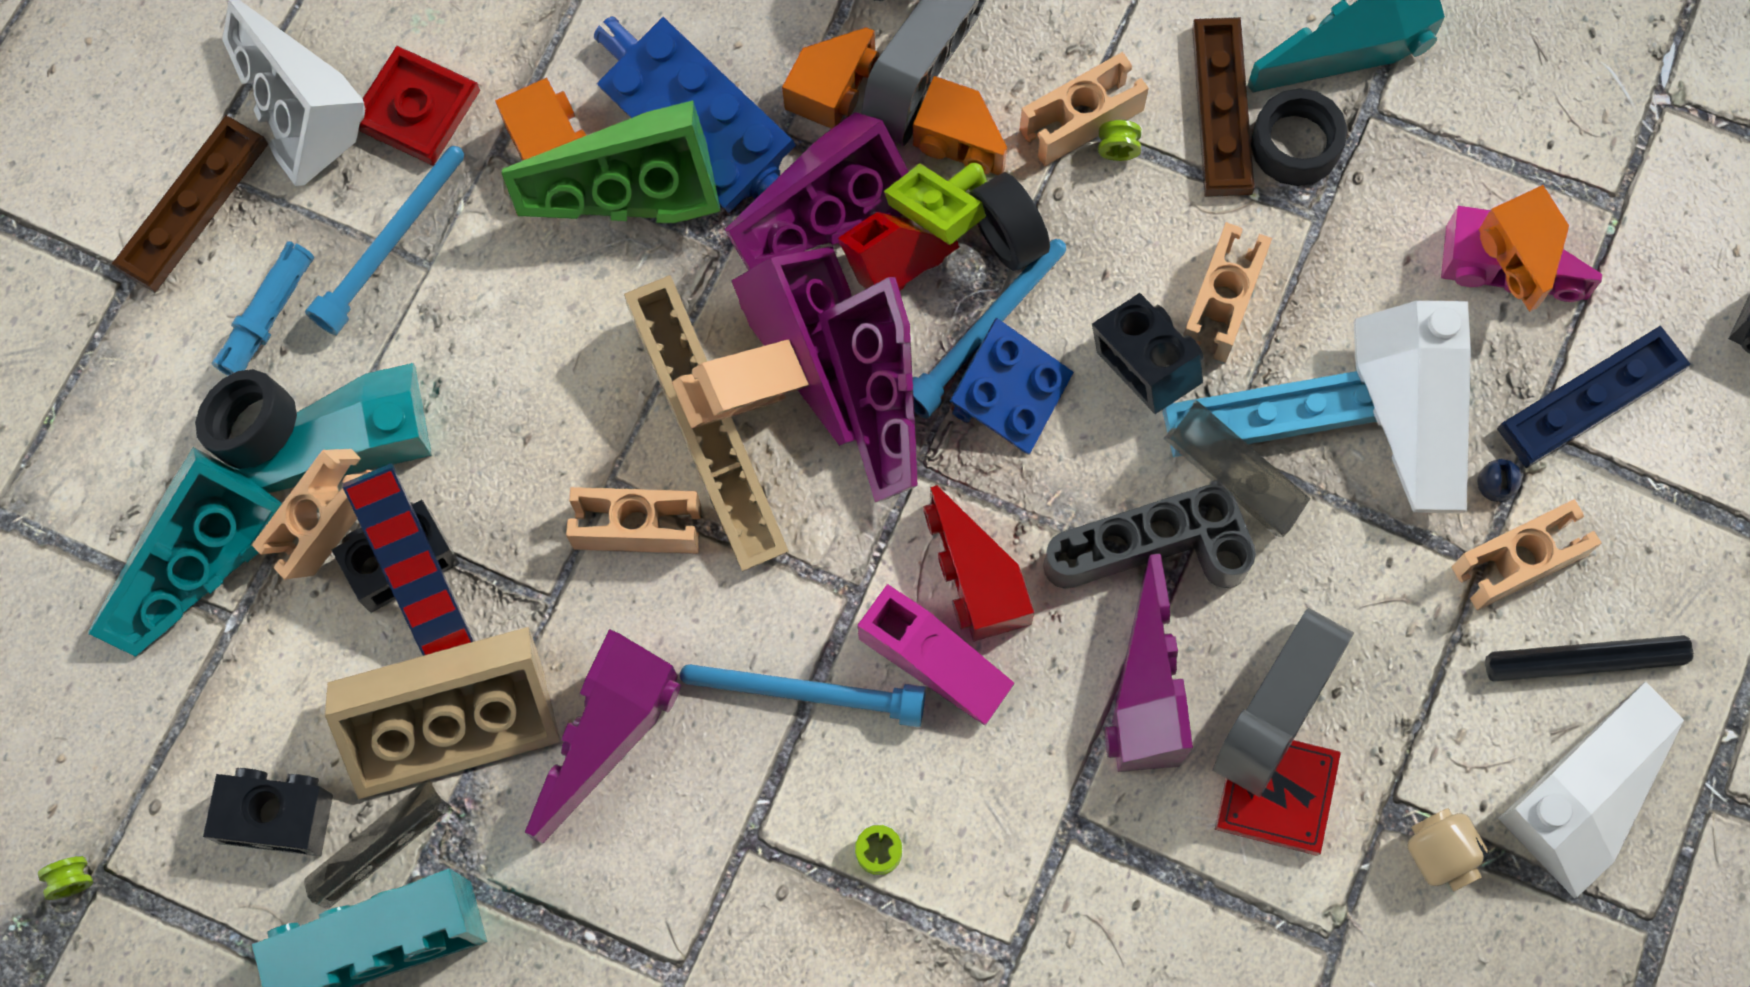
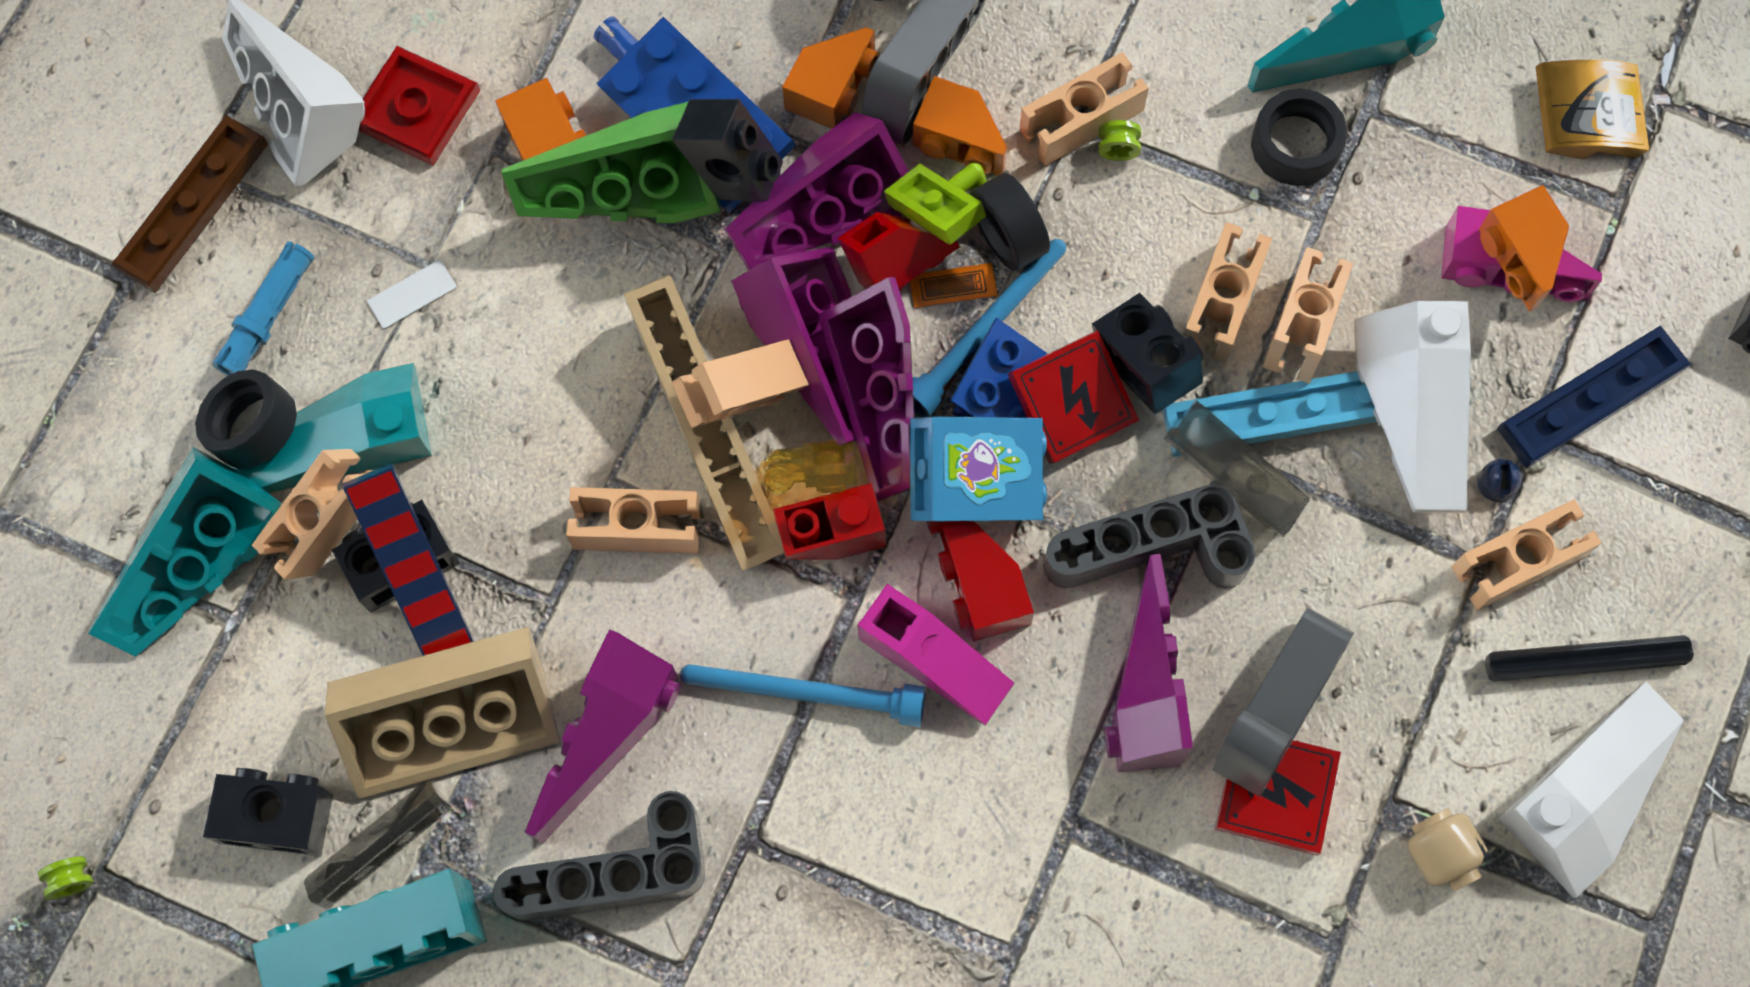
(332, 309): dark azure piece -> none
(411, 293): none -> white sticker
(602, 868): none -> dark grey beam
(728, 149): none -> black brick
(816, 464): none -> clear yellow plate
(831, 525): none -> red slope
(894, 852): lime bush -> none
(953, 285): none -> sticker
(977, 469): none -> dark azure panel
(1075, 396): none -> red tile
(1222, 107): reddish brown tile -> none
(1308, 315): none -> light nougat piece
(1591, 108): none -> pearl gold slope

